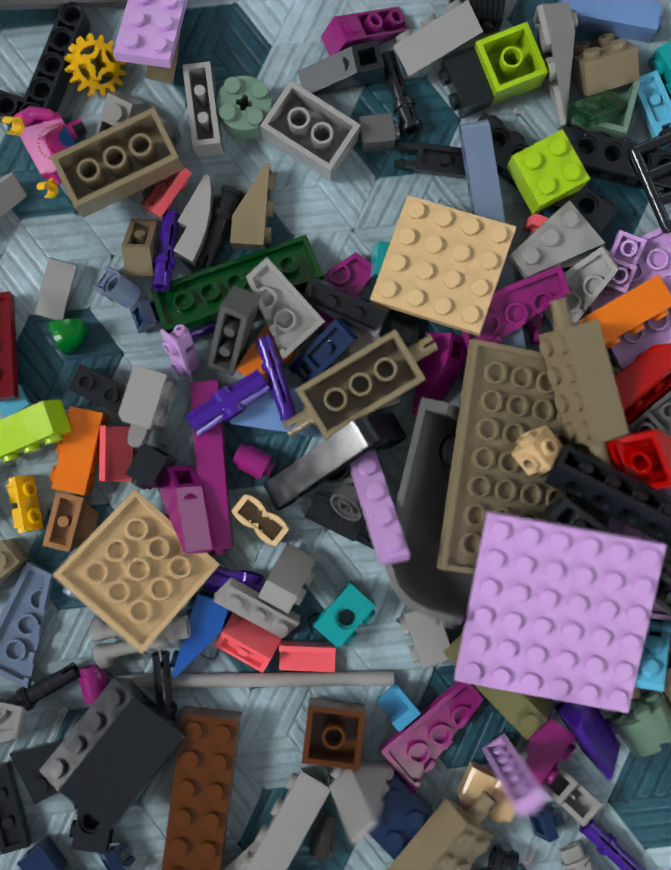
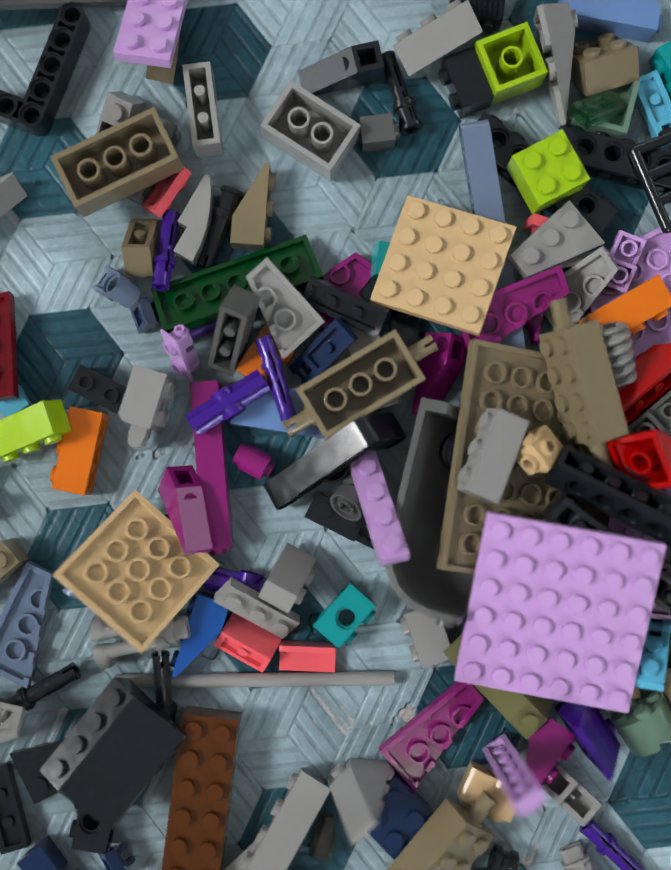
(24, 493): yellow hinge -> none
(44, 136): dark pink torso -> none
(56, 289): light grey slope -> none
(69, 334): green brick -> none
(70, 522): medium nougat slope -> none
(84, 61): yellow gear -> none
(92, 682): magenta brick -> none
(115, 454): coral panel -> none
(149, 466): black brick -> none
(237, 95): sand green brick -> none
(255, 514): tan brick -> none
(334, 733): reddish brown brick -> none
(363, 28): magenta slope -> none
(398, 706): dark azure panel -> none
(431, 159): black hinge -> none
(492, 455): none -> light grey brick
(545, 822): dark blue tile -> none
(619, 352): none -> light grey piece

